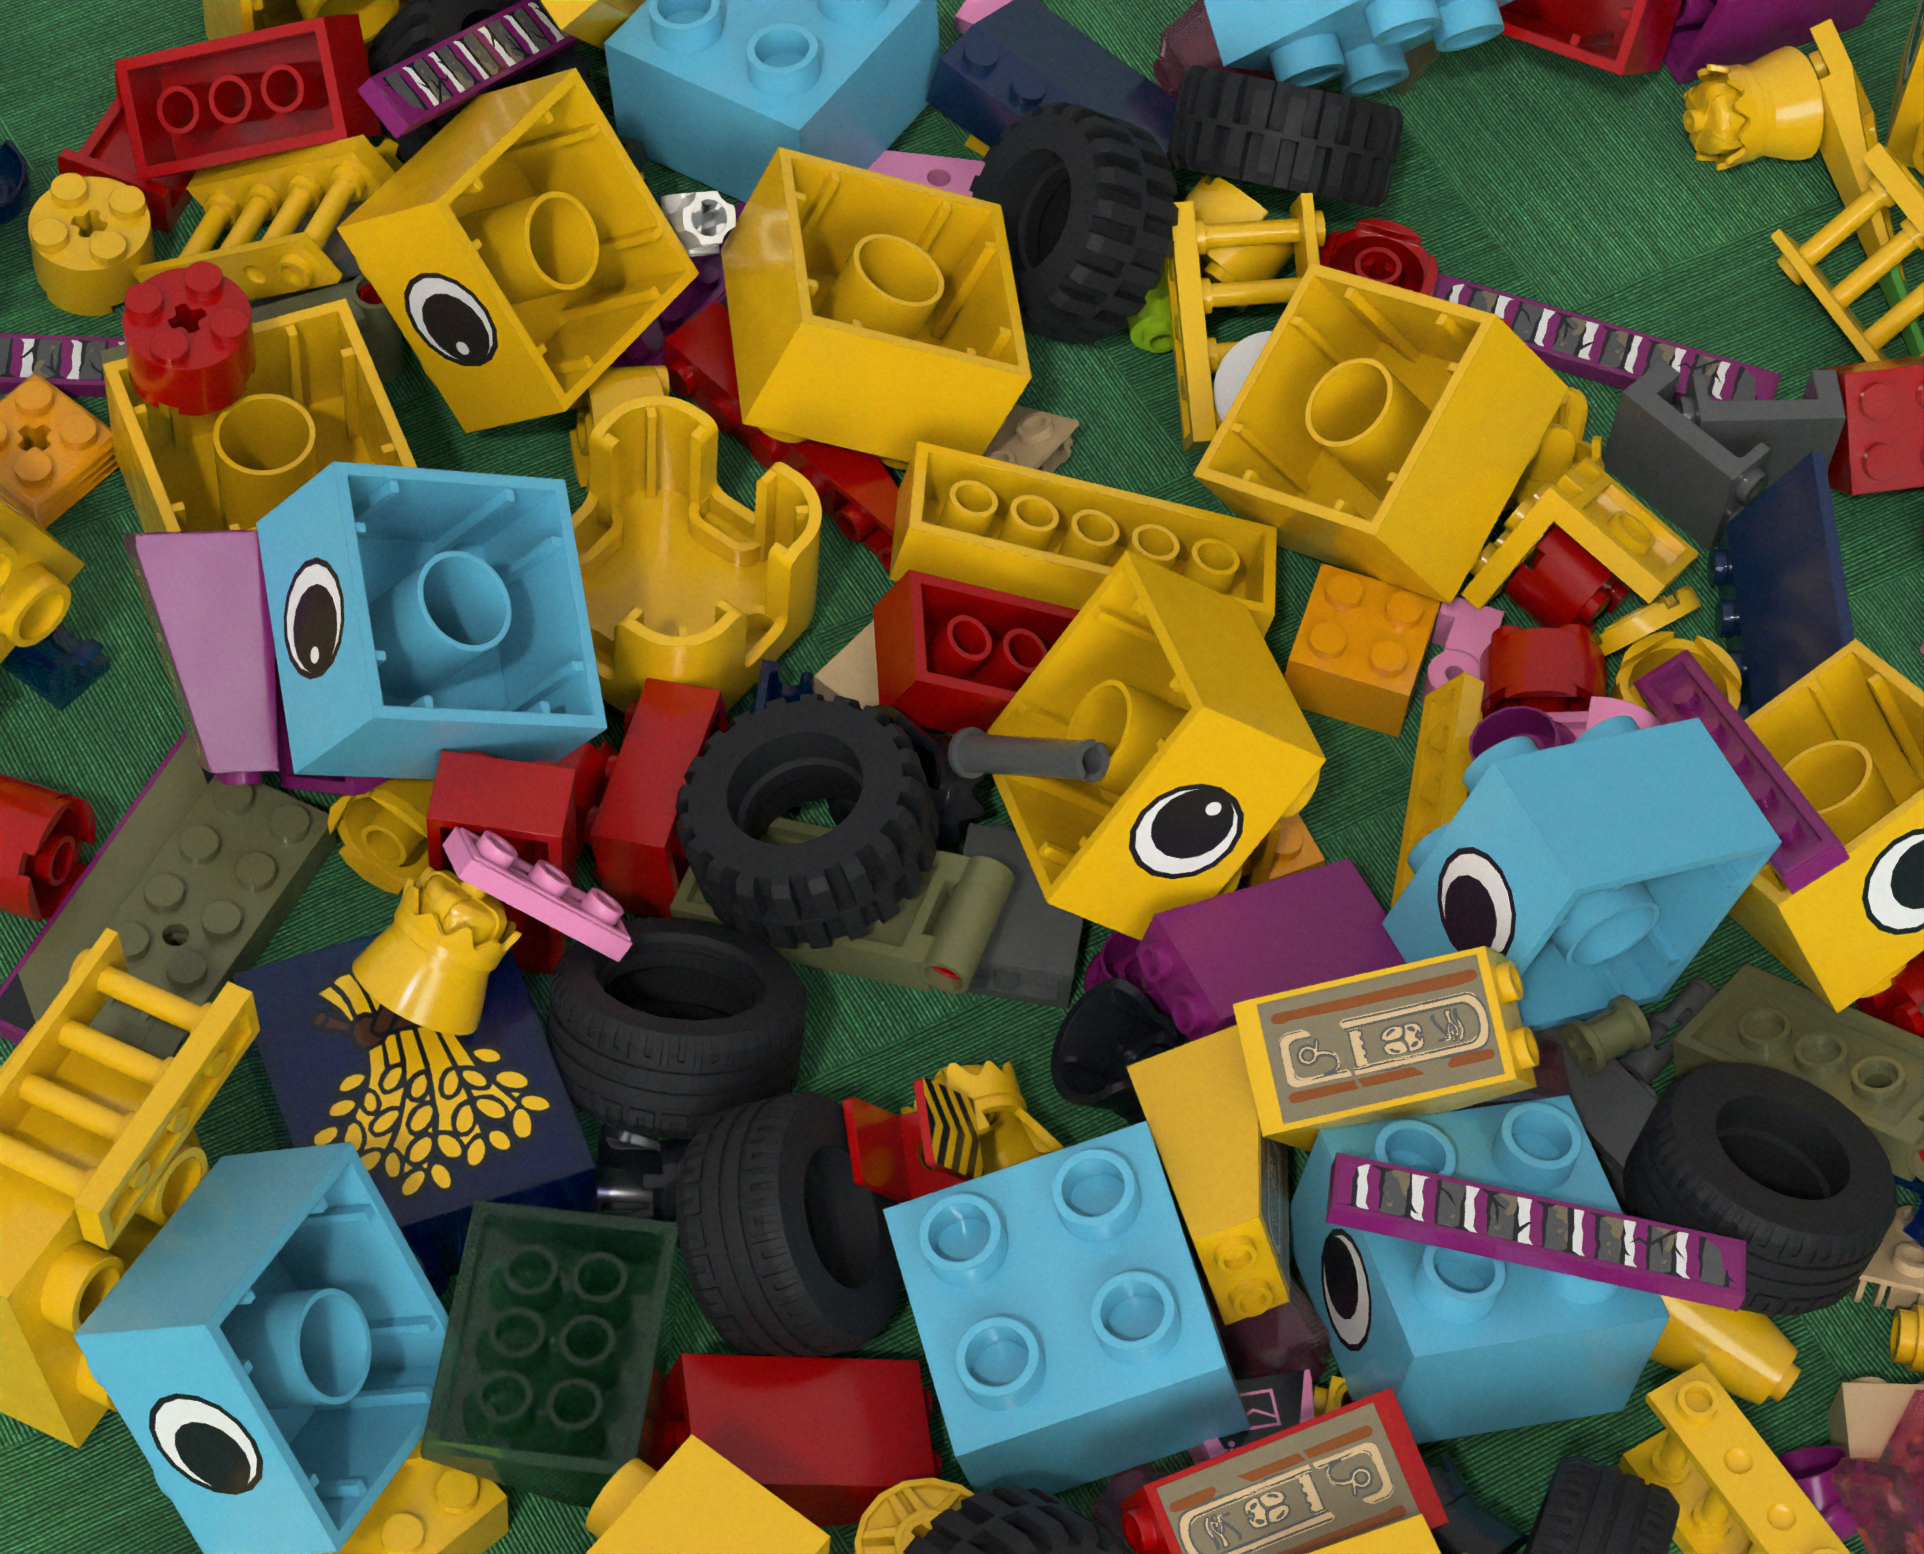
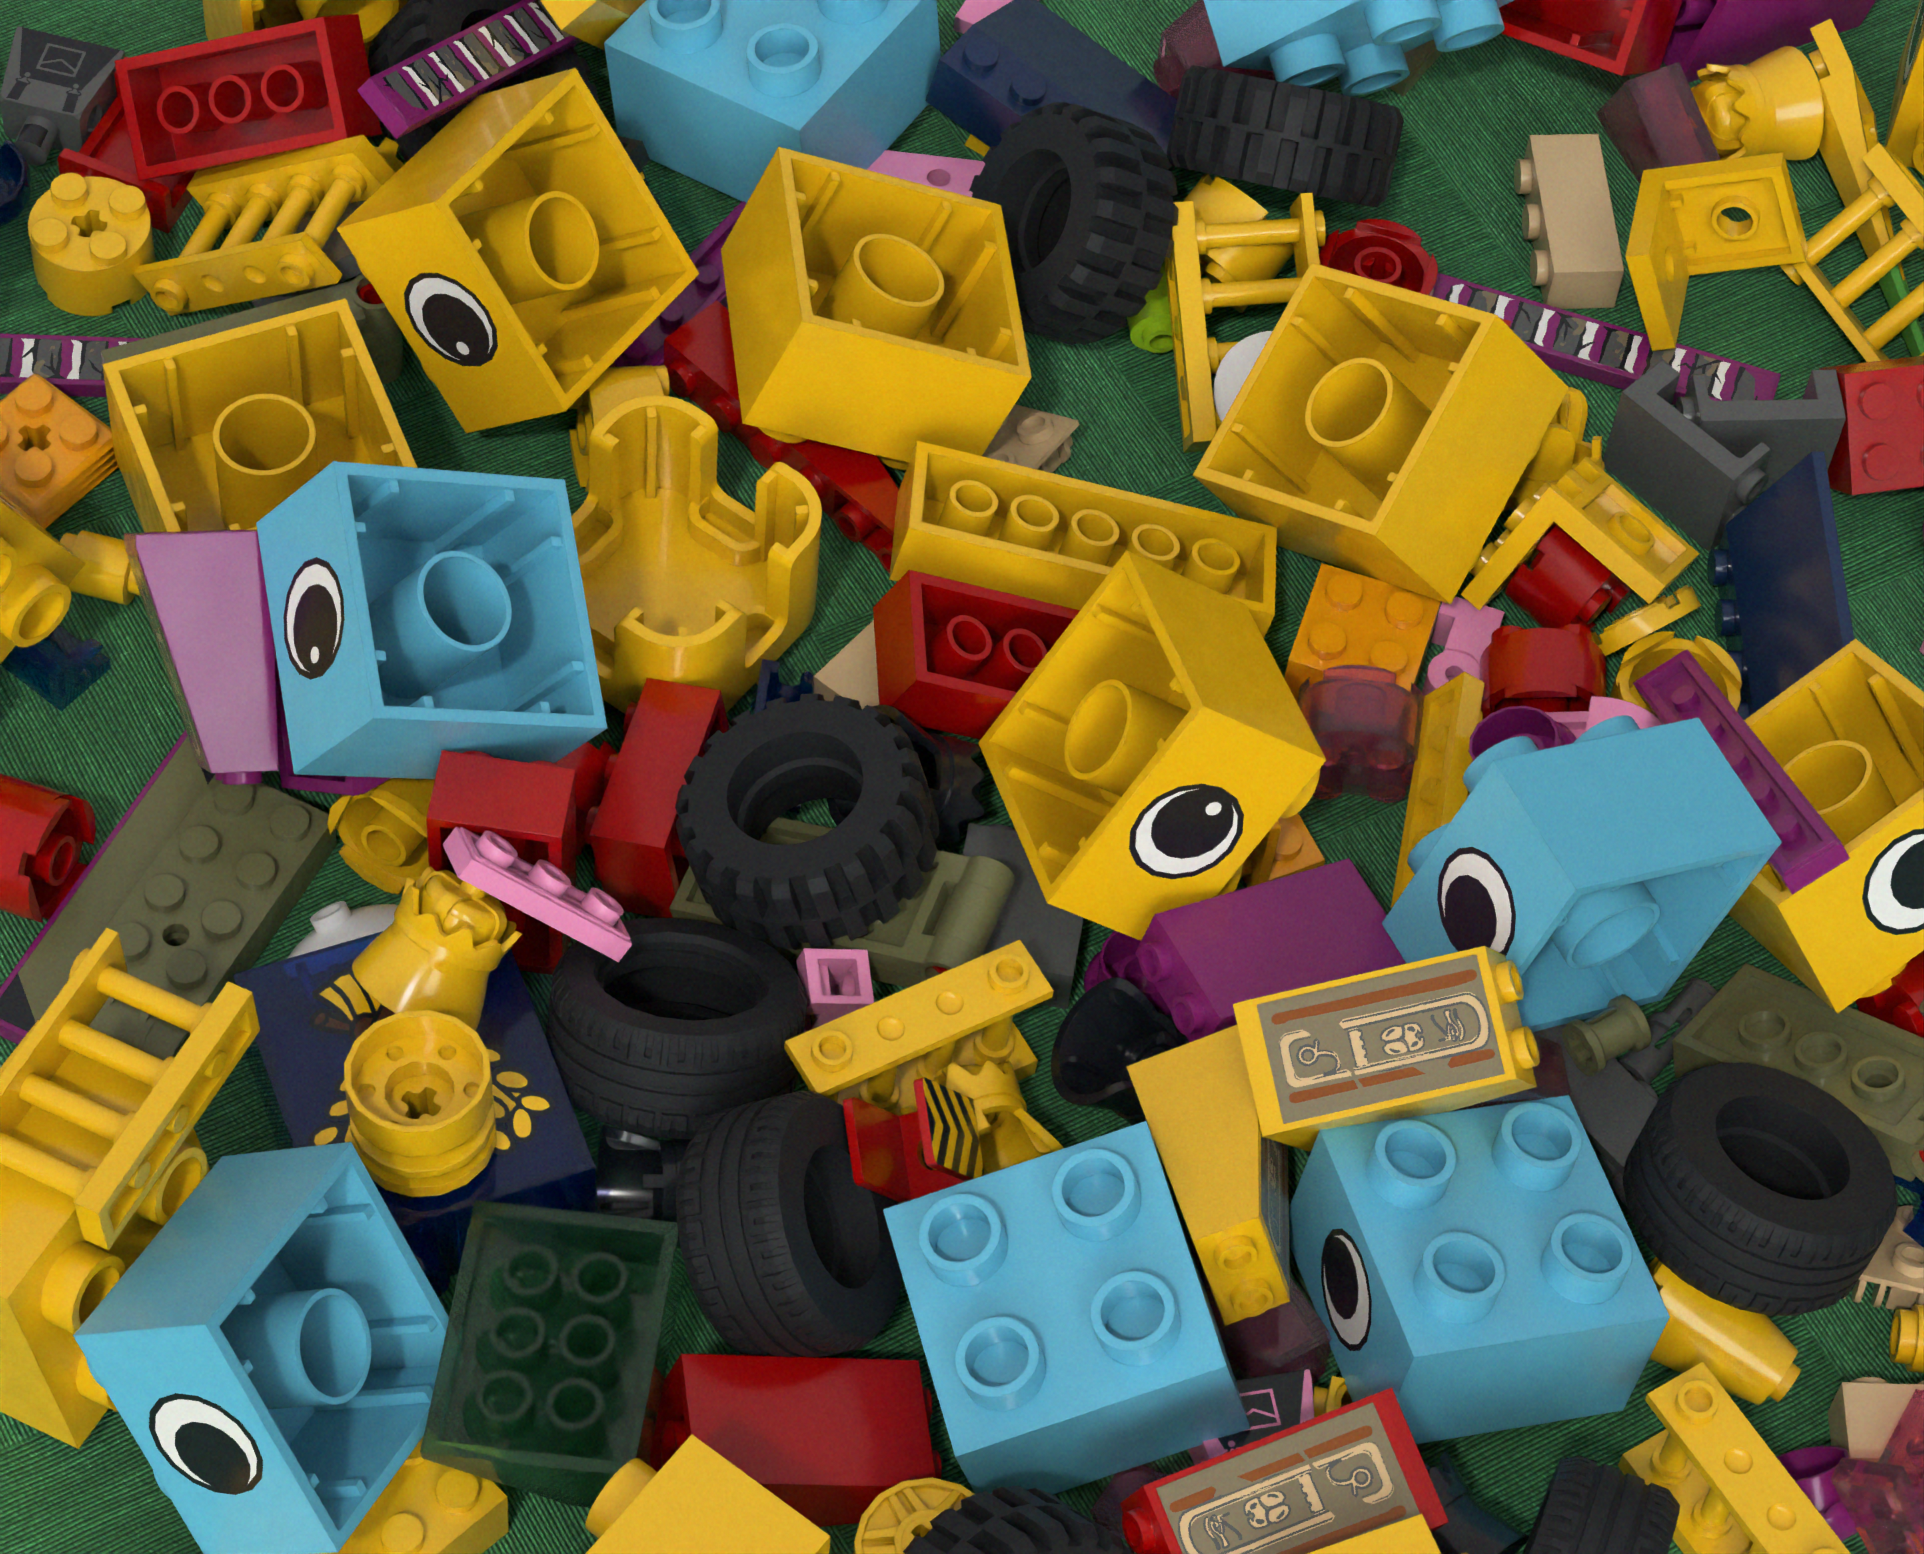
(55, 92): none -> dark grey torso
(106, 567): none -> yellow brick
(189, 339): red brick -> none
(339, 924): none -> white dish
(421, 1102): none -> yellow wheel
(699, 220): white piece -> none
(834, 983): none -> bright pink leg
(924, 1028): none -> yellow fence
(976, 753): dark grey pin -> none
(1364, 730): none -> brick
(1537, 1231): tile -> none
(1569, 221): none -> tan brick
(1657, 122): none -> clear pink slope
(1684, 233): none -> yellow bracket

